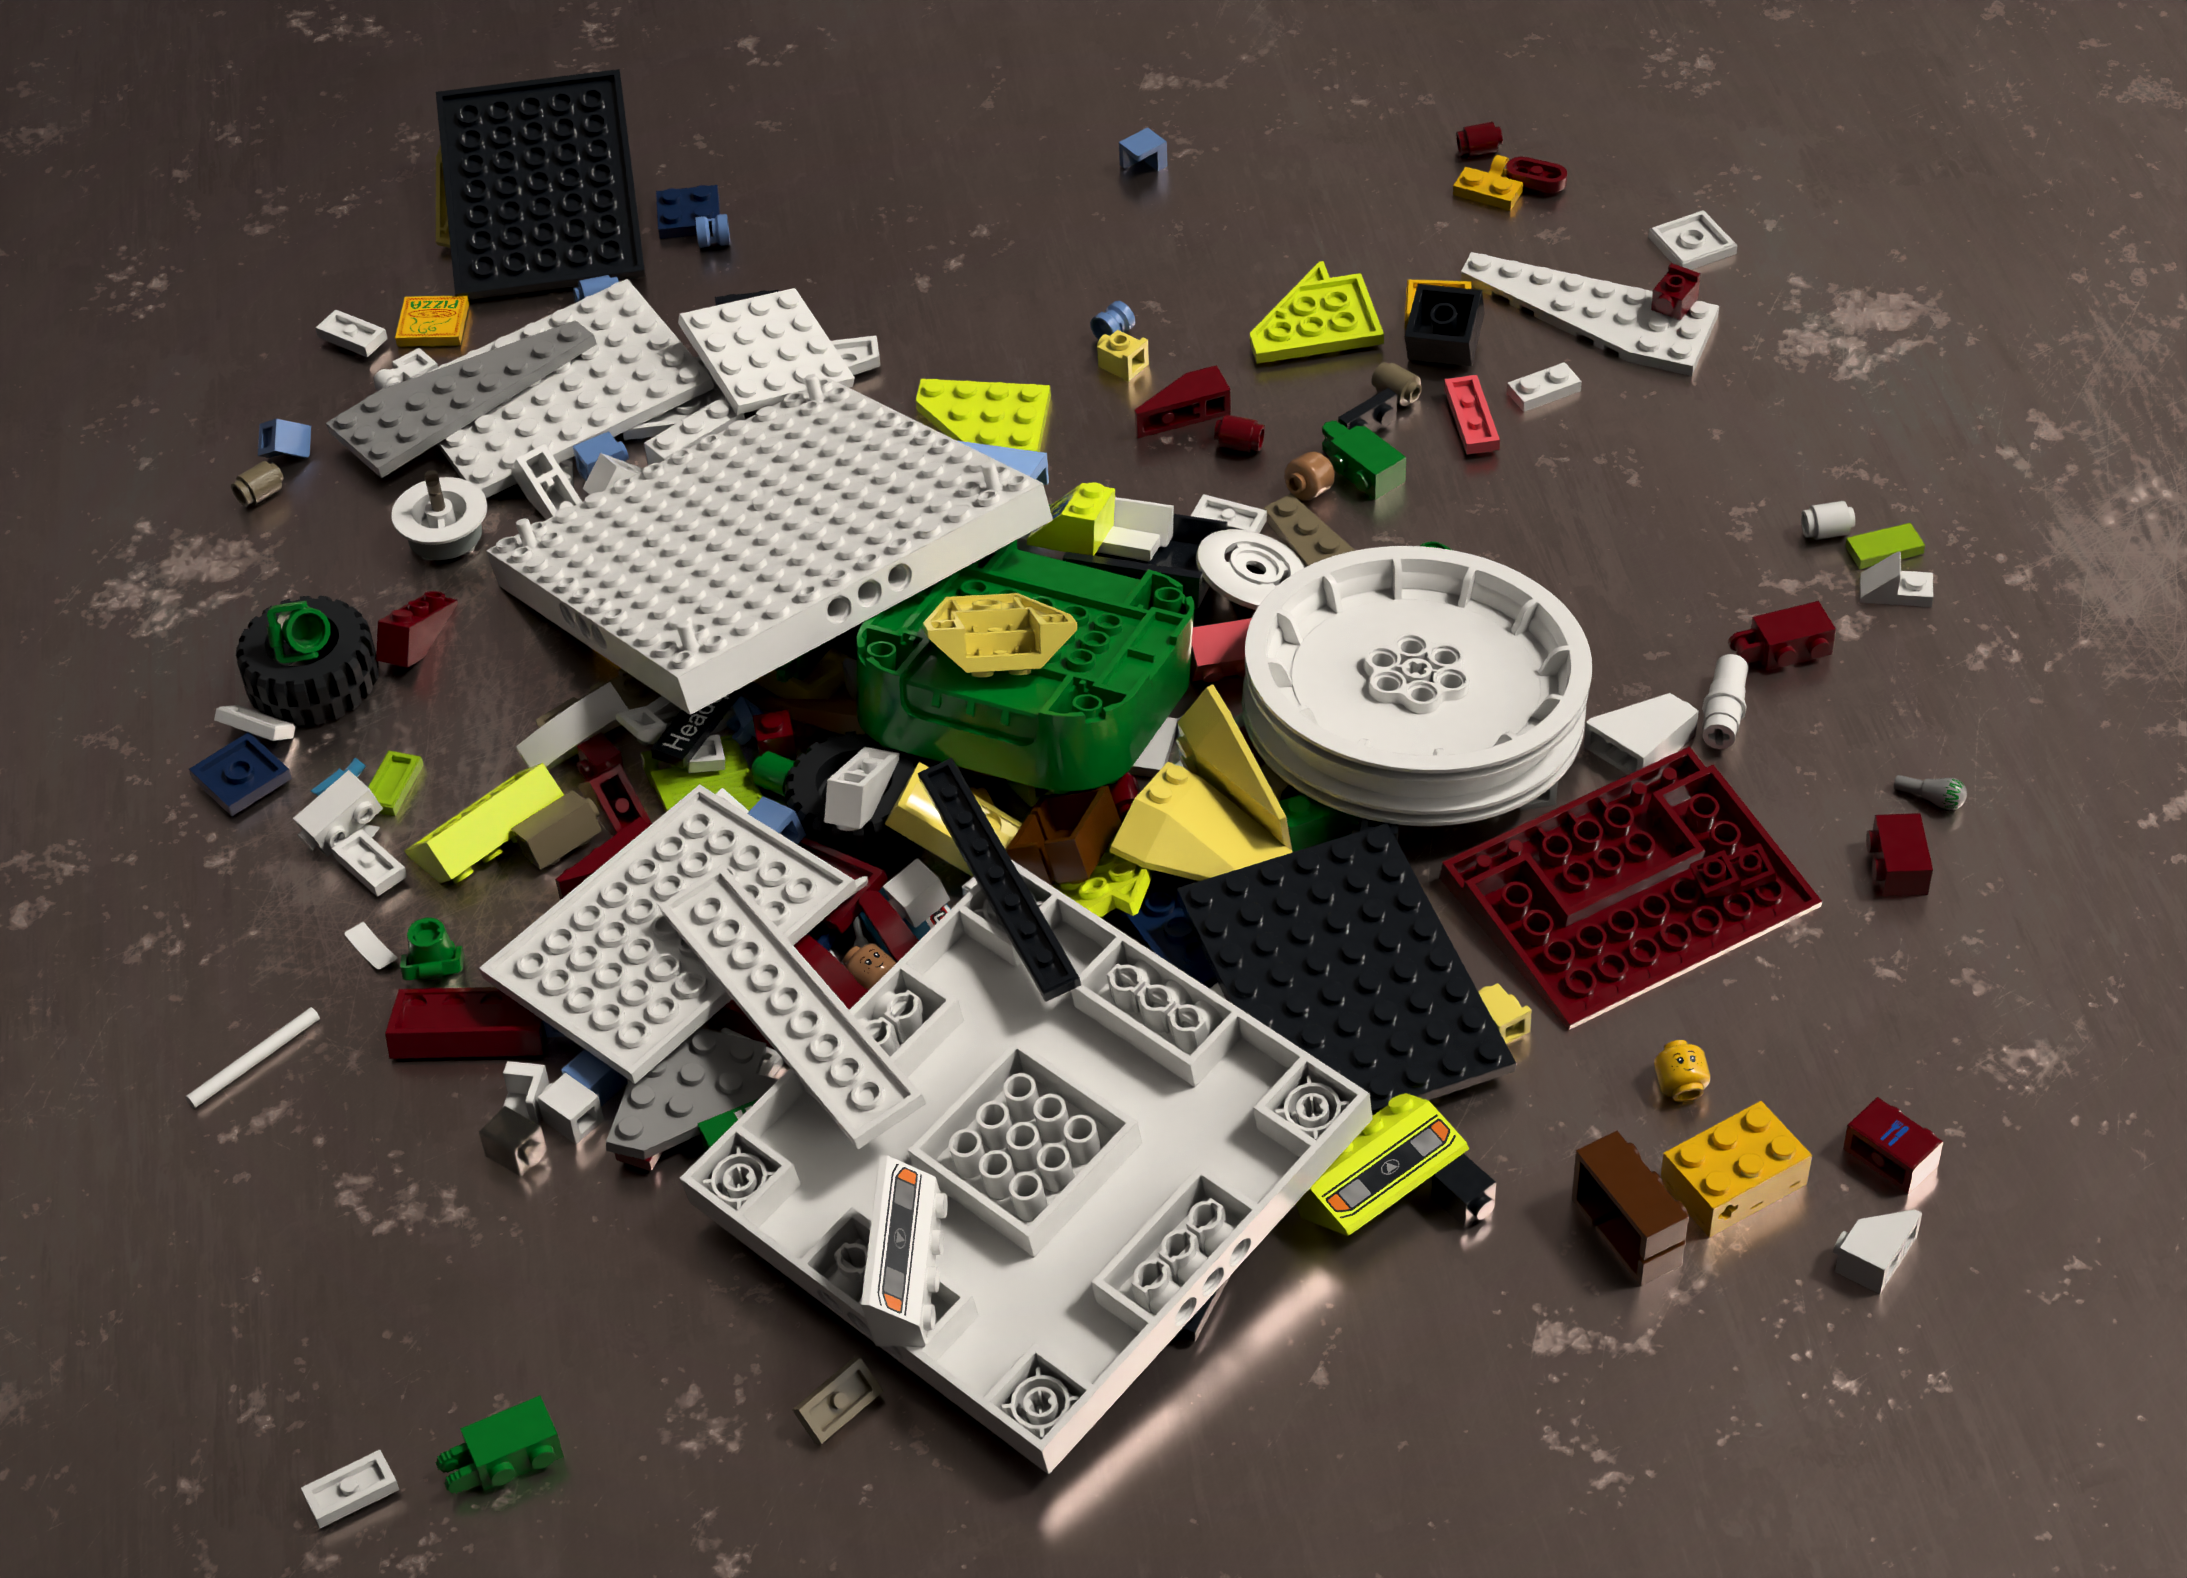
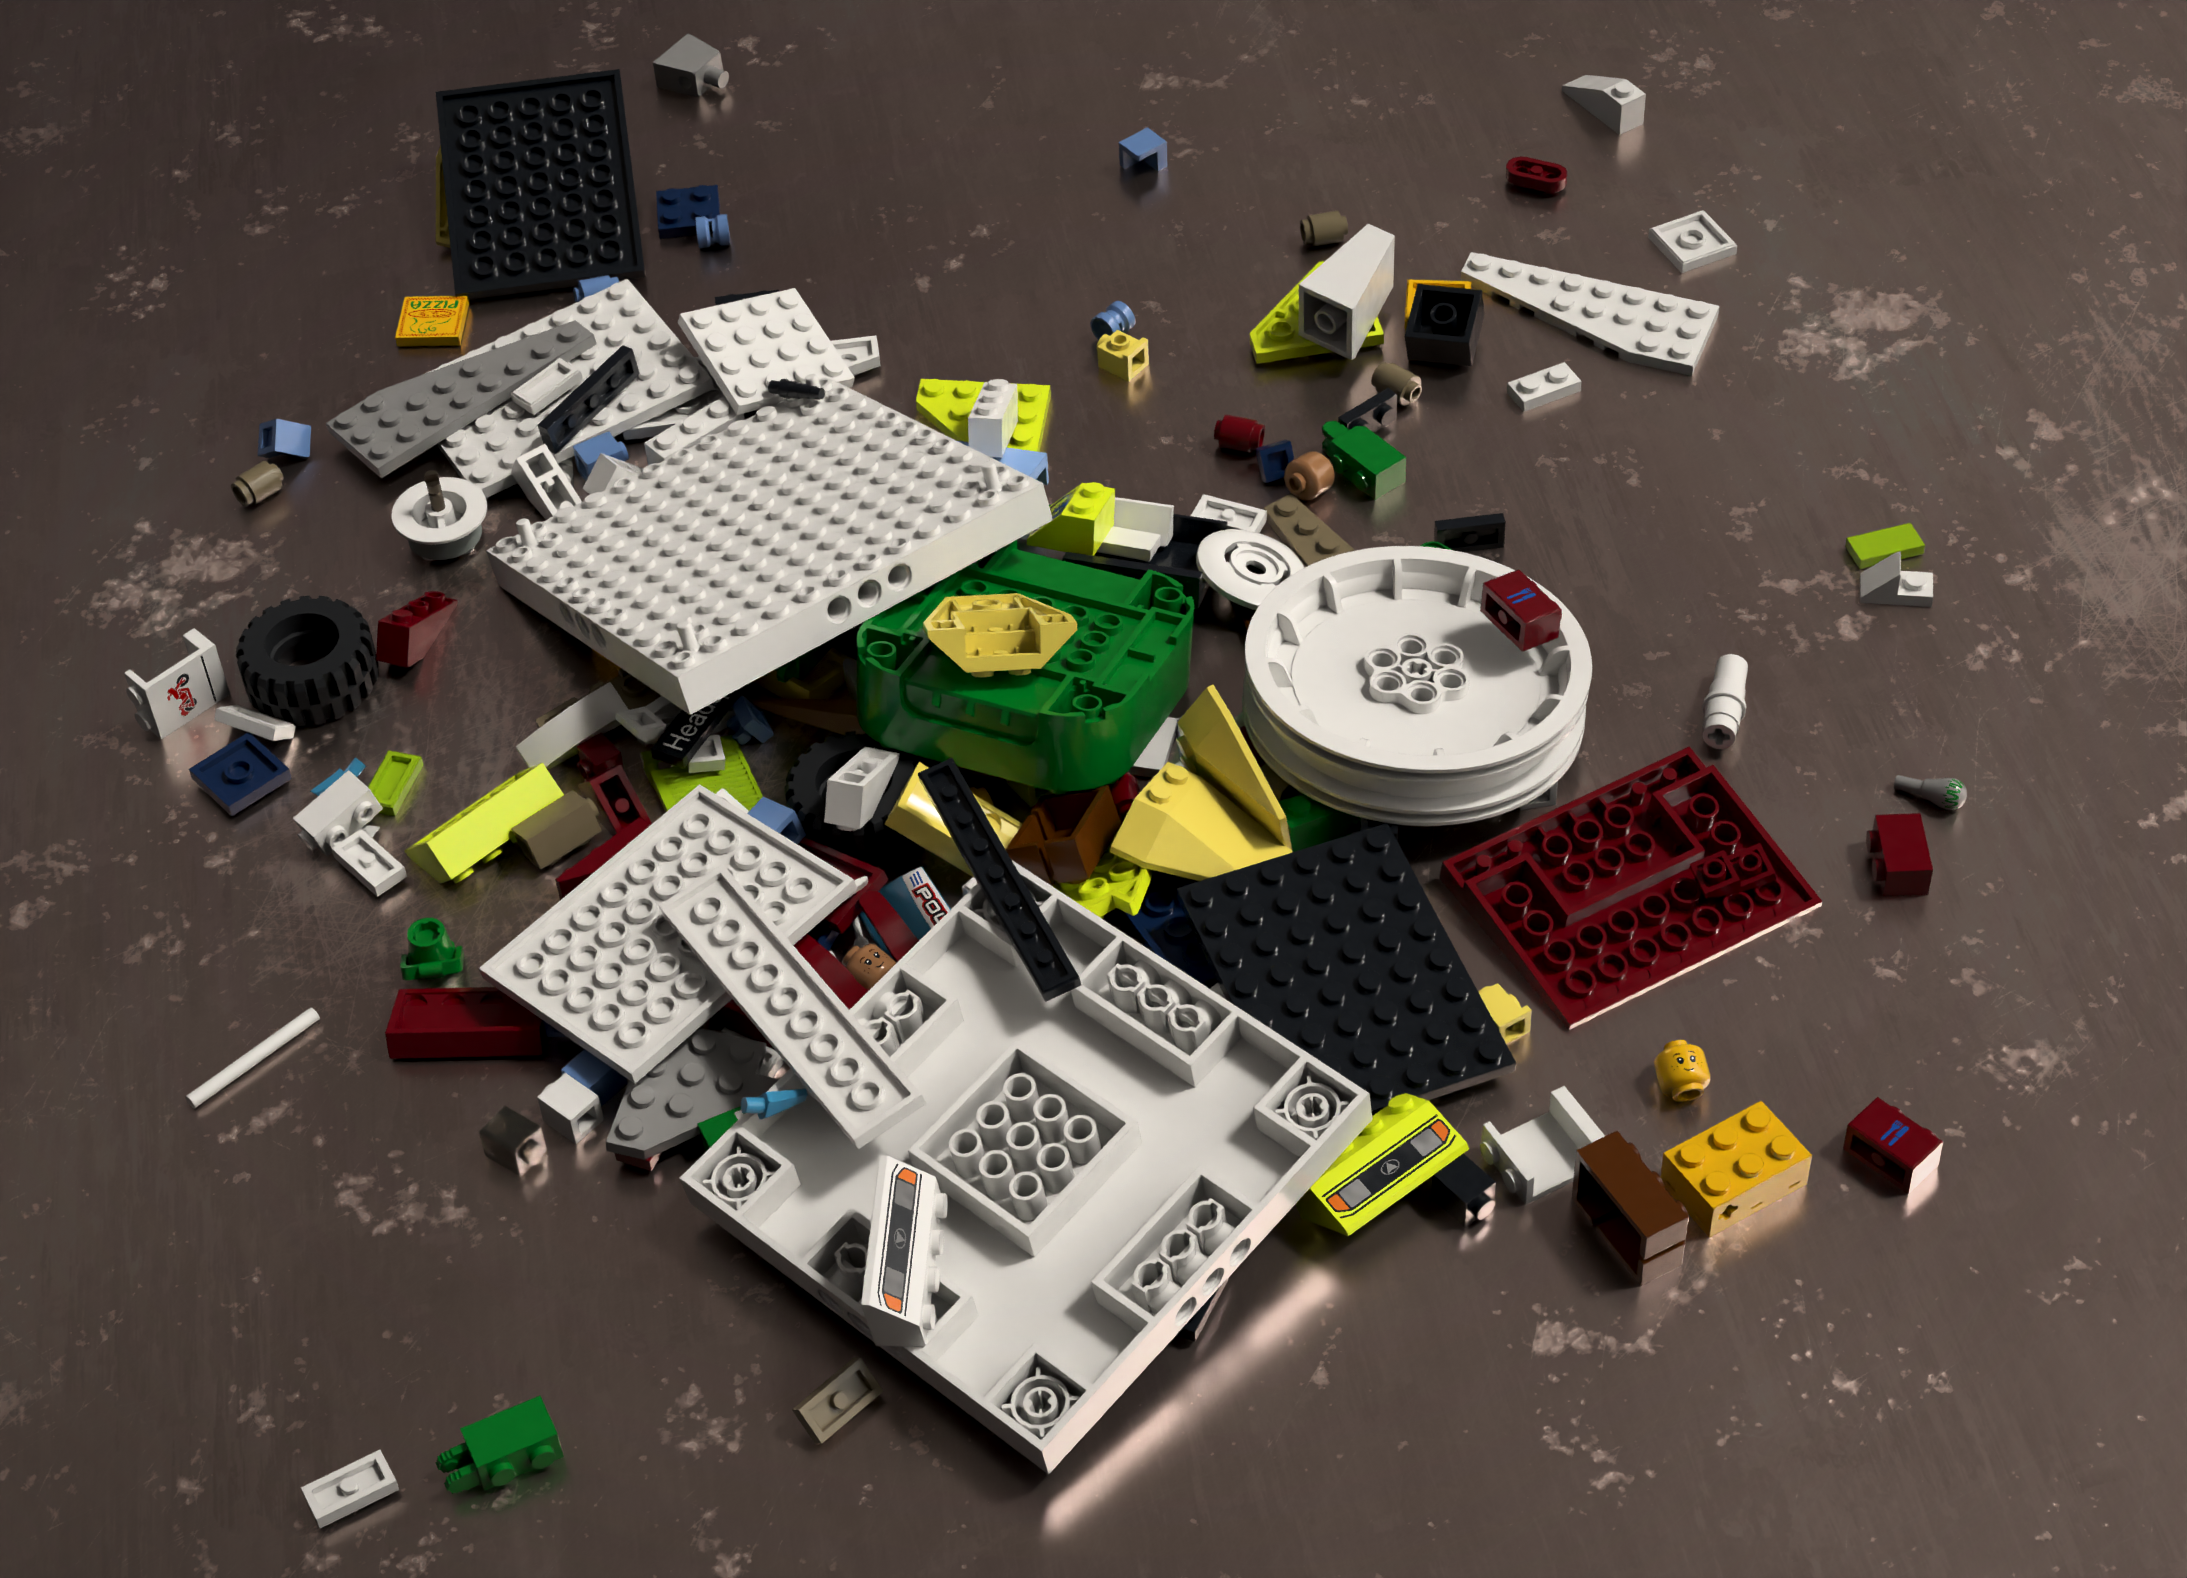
(181, 690): none -> white panel
(301, 628): green piece -> none
(351, 333): white plate -> none
(370, 946): white sticker -> none
(405, 368): white plate -> none
(524, 1085): white panel -> none
(546, 386): none -> white tile
(588, 399): none -> black plate
(690, 67): none -> light grey torso
(771, 772): green brick -> none
(773, 1102): none -> dark azure bar
(775, 734): dark red brick -> none
(796, 390): none -> black animal
(916, 893): white brick -> none
(993, 418): none -> white brick
(1185, 402): dark red slope -> none
(1218, 650): coral brick -> none
(1274, 459): none -> dark blue tile
(1323, 228): none -> dark tan brick
(1348, 292): none -> white slope
(1471, 414): coral plate -> none
(1471, 532): none -> black plate
(1479, 139): dark red brick -> none
(1490, 187): yellow plate -> none
(1521, 610): none -> dark red brick
(1543, 1151): none -> white panel
(1610, 100): none -> white slope
(1642, 732): white slope -> none
(1676, 292): dark red brick -> none
(1786, 636): dark red brick -> none
(1827, 520): white brick -> none
(1876, 1248): white slope -> none

